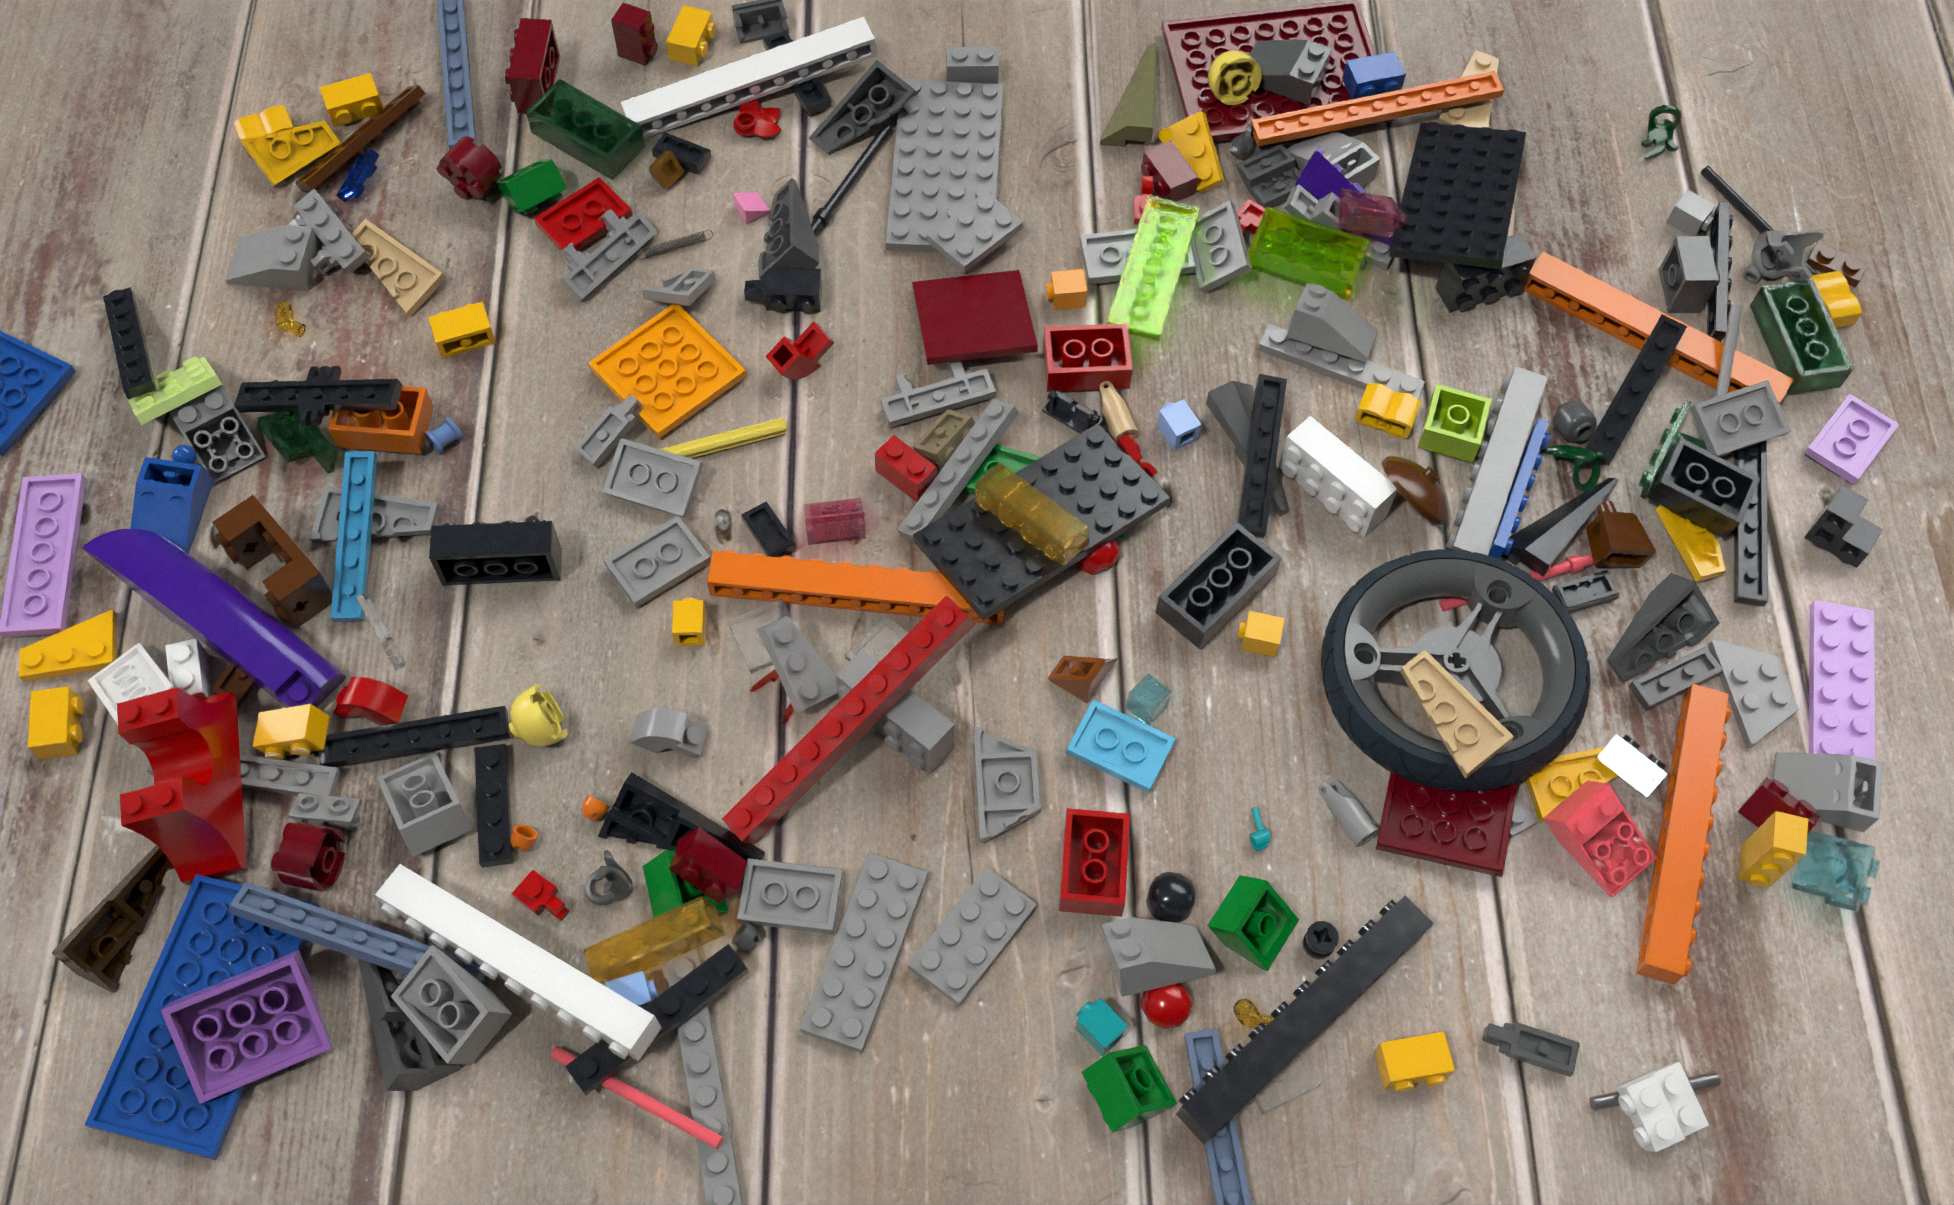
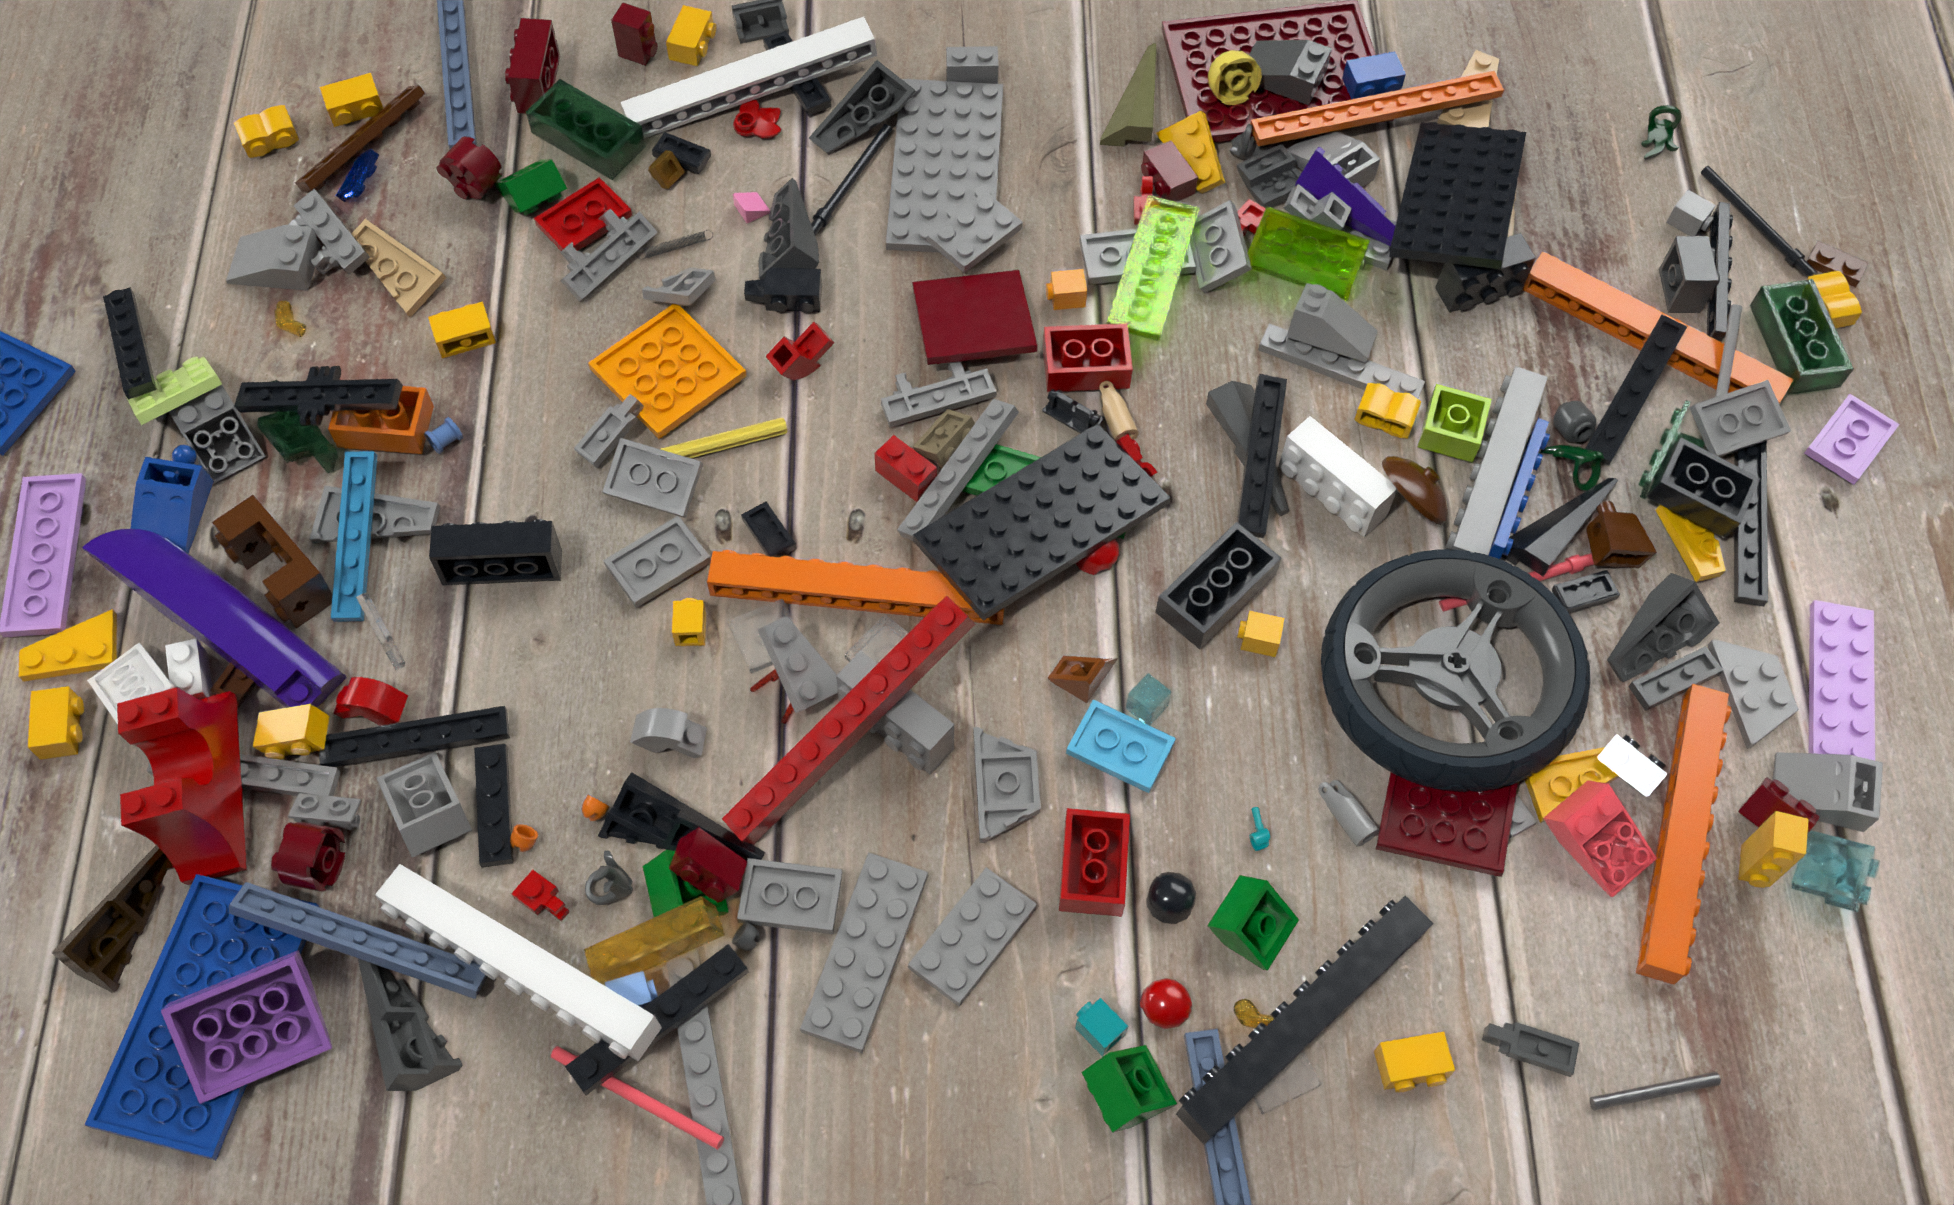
(290, 150): yellow wing -> none
(450, 1007): light grey slope -> none
(536, 718): light yellow cylinder -> none
(834, 521): clear pink slope -> none
(1031, 514): clear yellow brick -> none
(1154, 954): light grey slope -> none
(1178, 424): light blue brick -> none
(1316, 946): black wheel -> none
(1369, 213): clear pink slope -> none
(1459, 719): tan wing -> none
(1662, 1107): white plate -> none
(1781, 254): light grey piece -> none
(1841, 528): brick -> none

